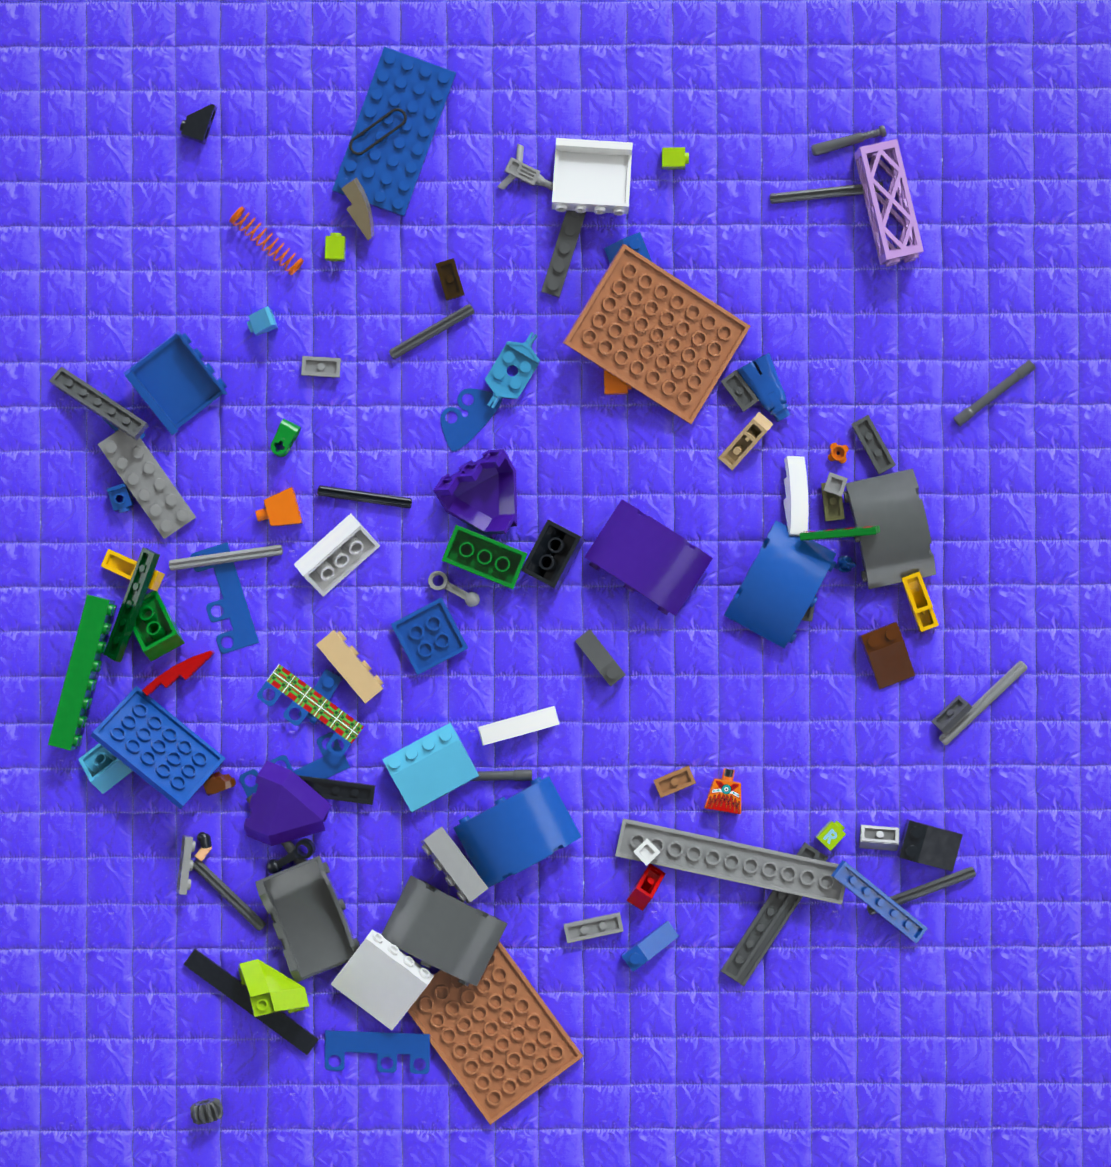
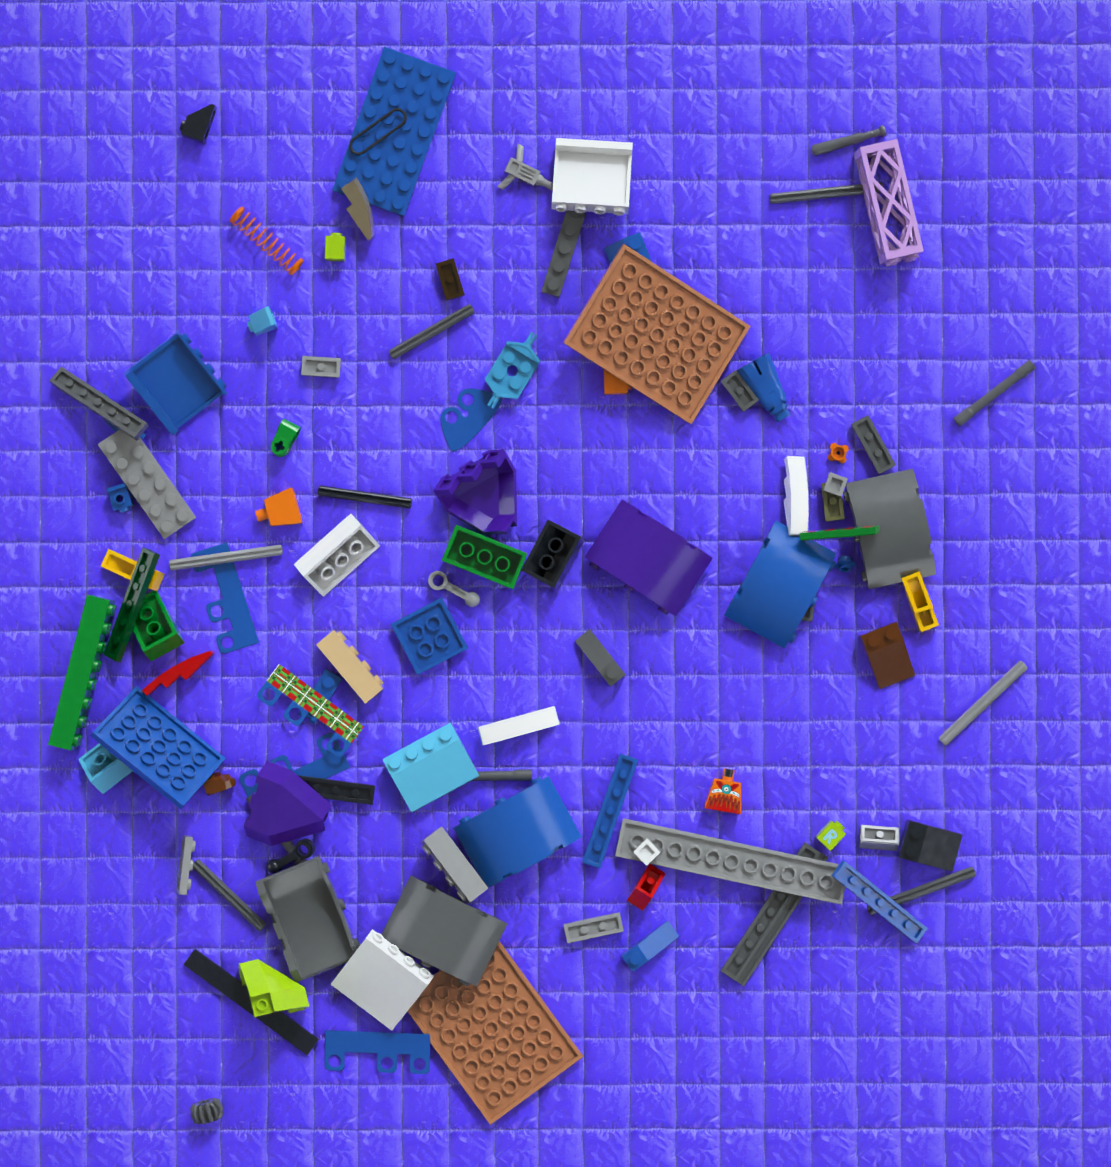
(206, 845): arm -> none
(610, 810): none -> blue plate
(674, 158): lime brick -> none
(674, 781): medium nougat plate -> none
(745, 440): tan slope -> none
(951, 714): dark grey plate -> none

